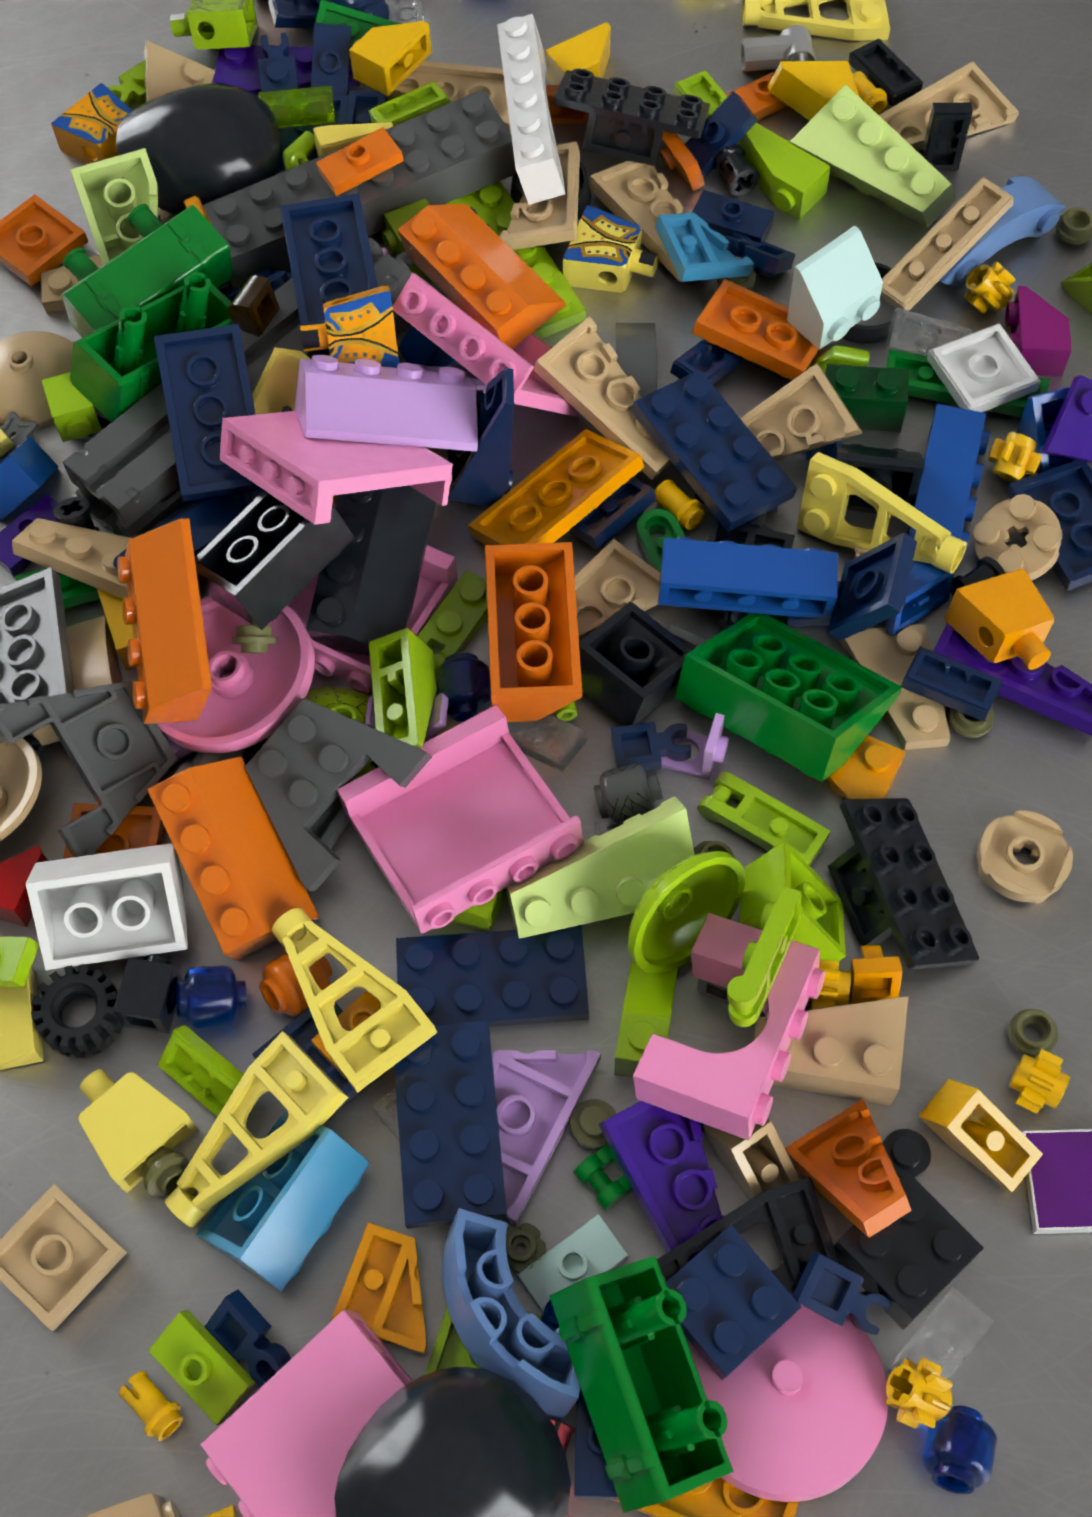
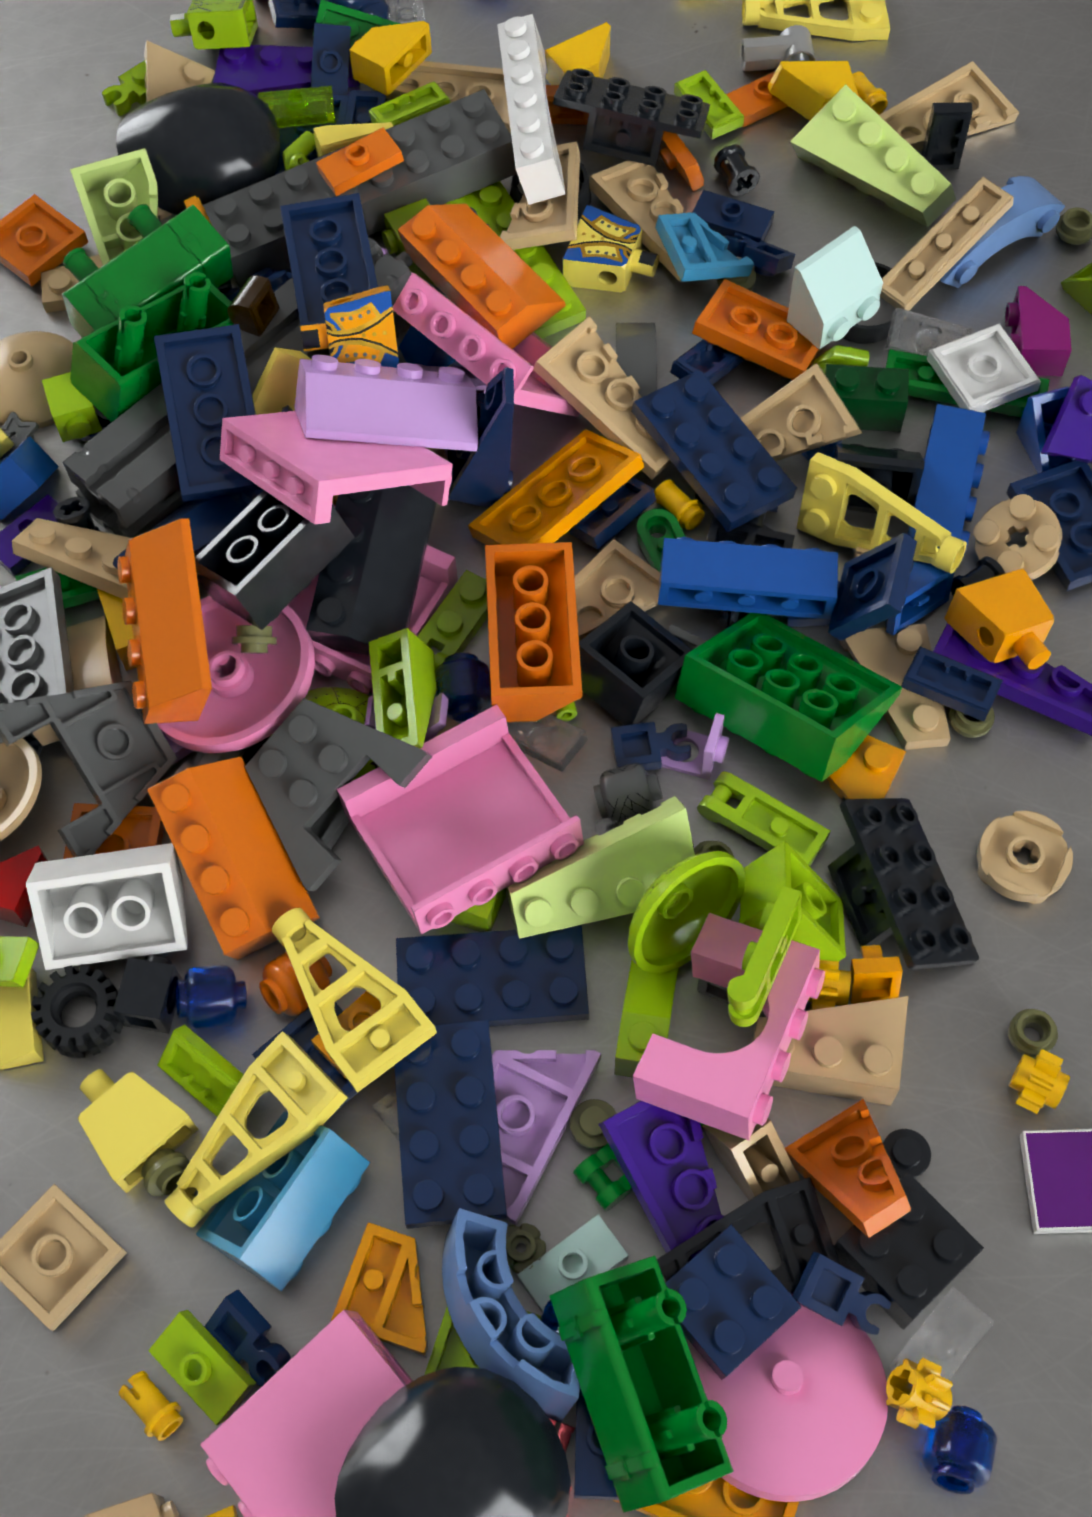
(91, 126): torso -> none
(278, 69): dark blue plate -> none
(720, 130): dark blue plate -> none
(787, 173): lime slope -> none
(886, 71): black plate -> none
(980, 1133): yellow slope -> none
(989, 287): yellow gear -> none
(1014, 457): yellow gear -> none

